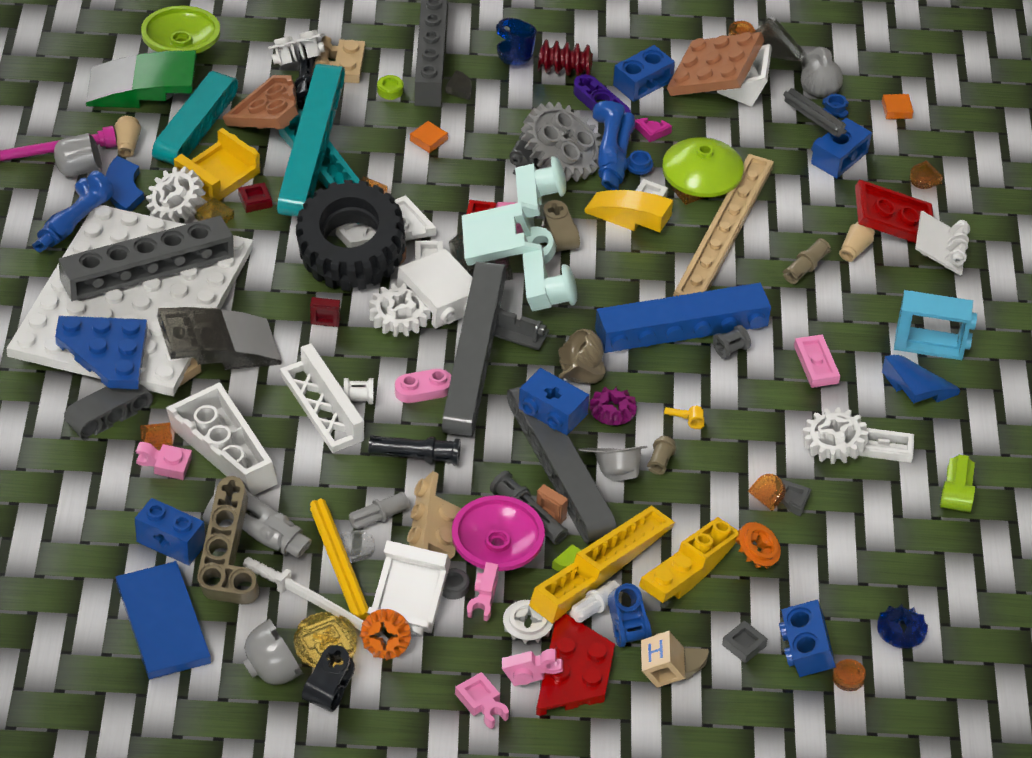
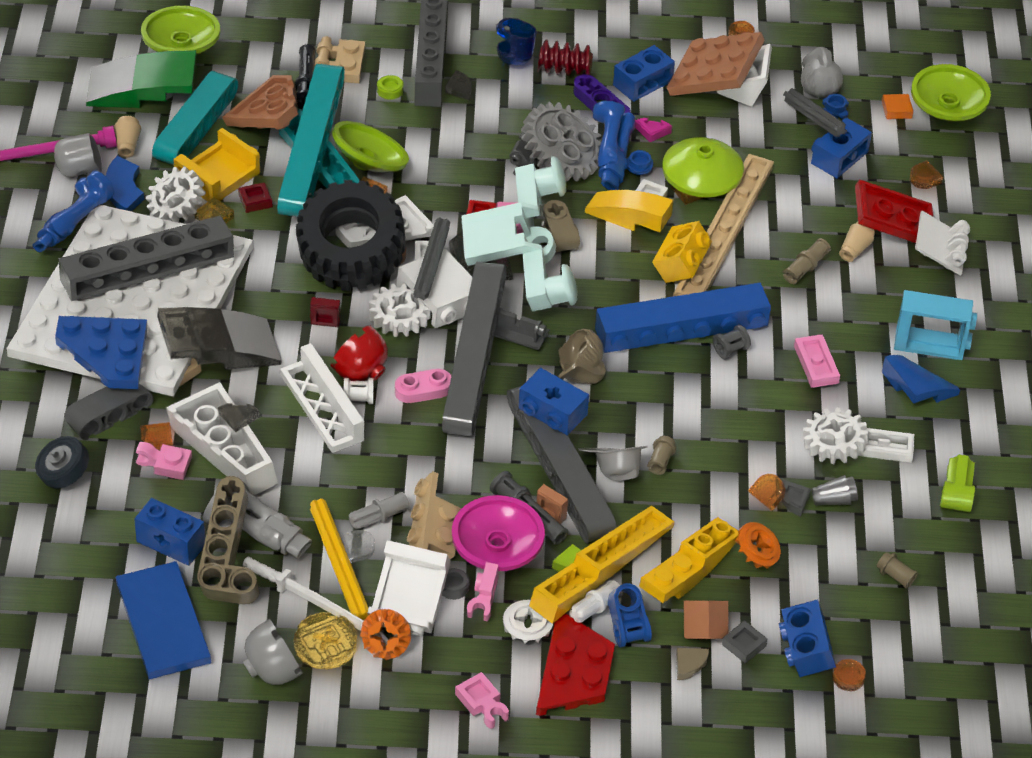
(62, 462): none -> black wheel
(238, 415): none -> clear smoke tile
(307, 38): white hinge -> none
(328, 683): black piece -> none
(362, 356): none -> red cylinder
(369, 147): none -> lime dish
(427, 449): black pin -> none
(428, 136): orange tile -> none
(431, 258): none -> dark grey axle
(529, 668): bright pink plate -> none
(608, 413): magenta gear -> none
(662, 659): tan brick -> none
(682, 252): none -> yellow brick
(694, 415): yellow hand -> none
(705, 619): none -> nougat panel
(780, 40): clear smoke slope -> none
(836, 492): none -> flat silver cone
(893, 633): clear blue gear -> none
(896, 569): none -> dark tan pin
(950, 92): none -> lime dish

